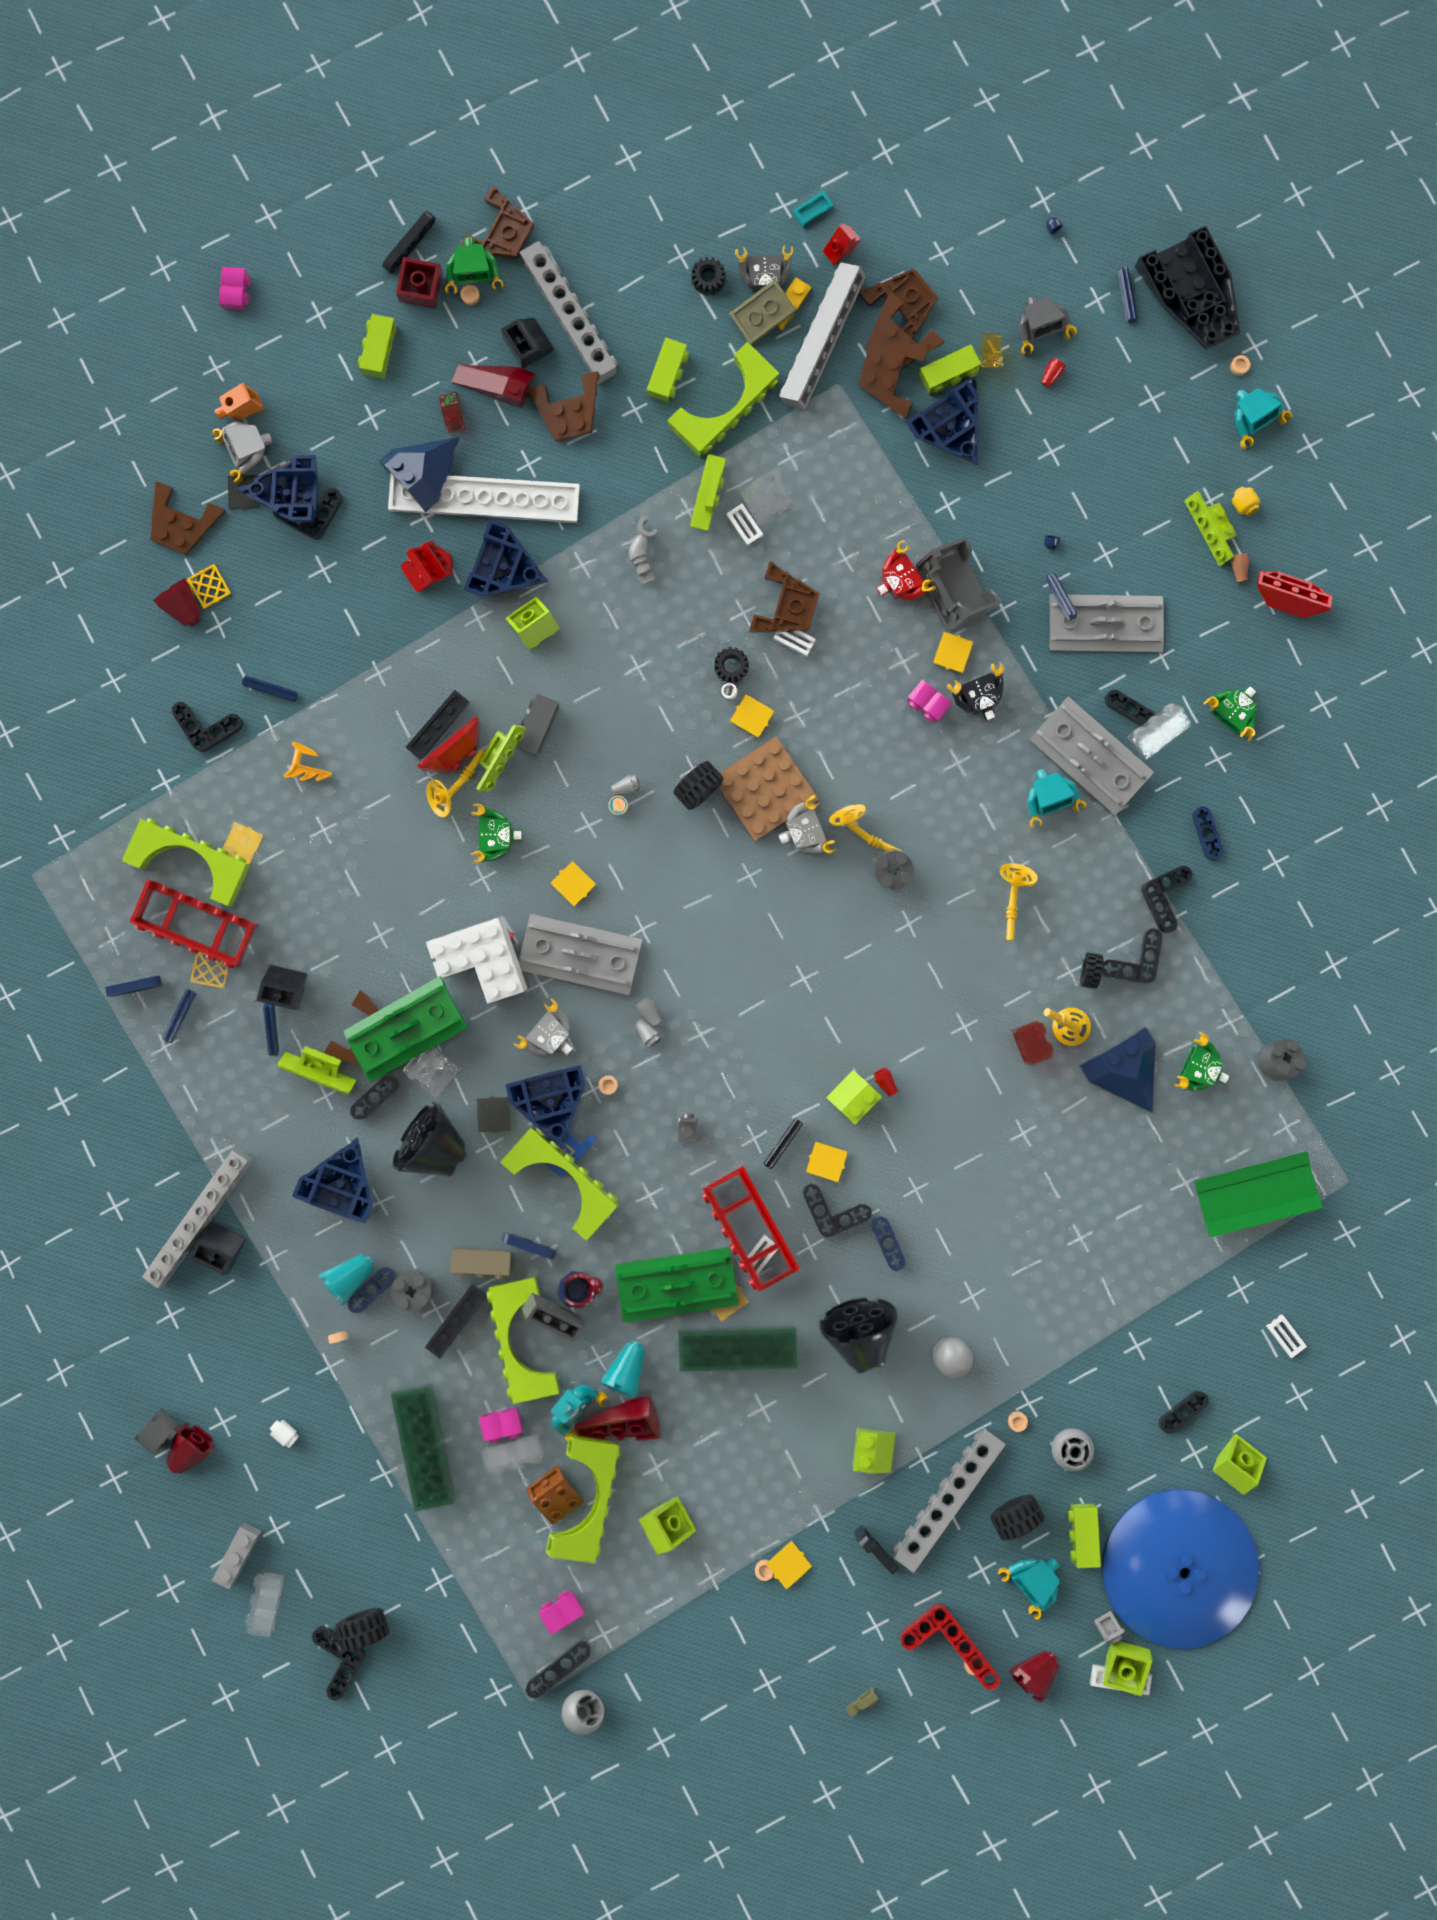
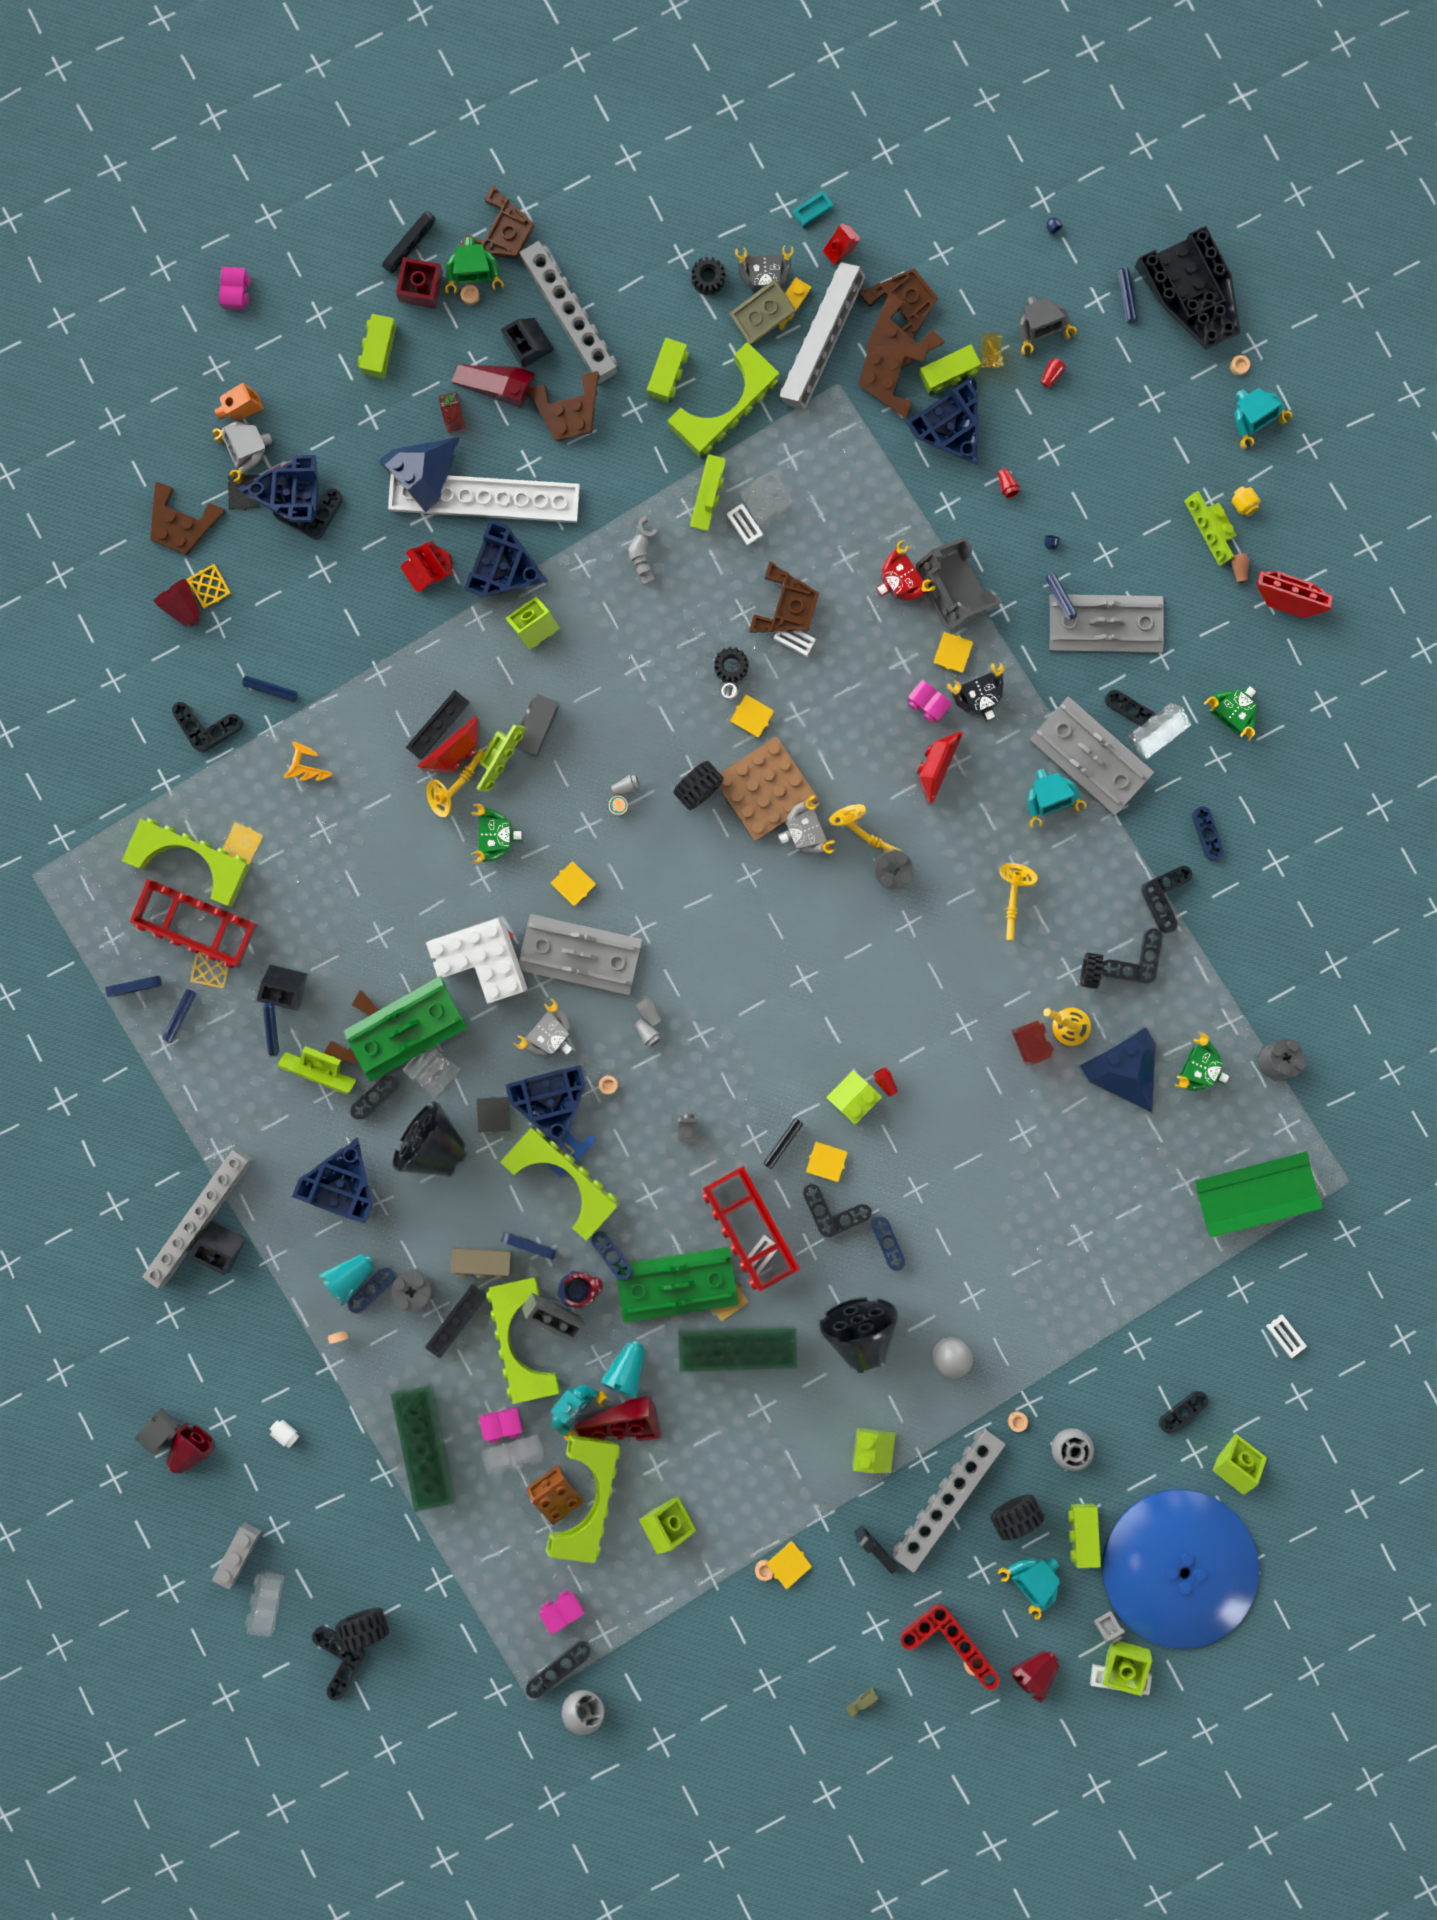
(599, 1248): none -> dark blue beam
(936, 765): none -> red wedge
(1008, 484): none -> red cone

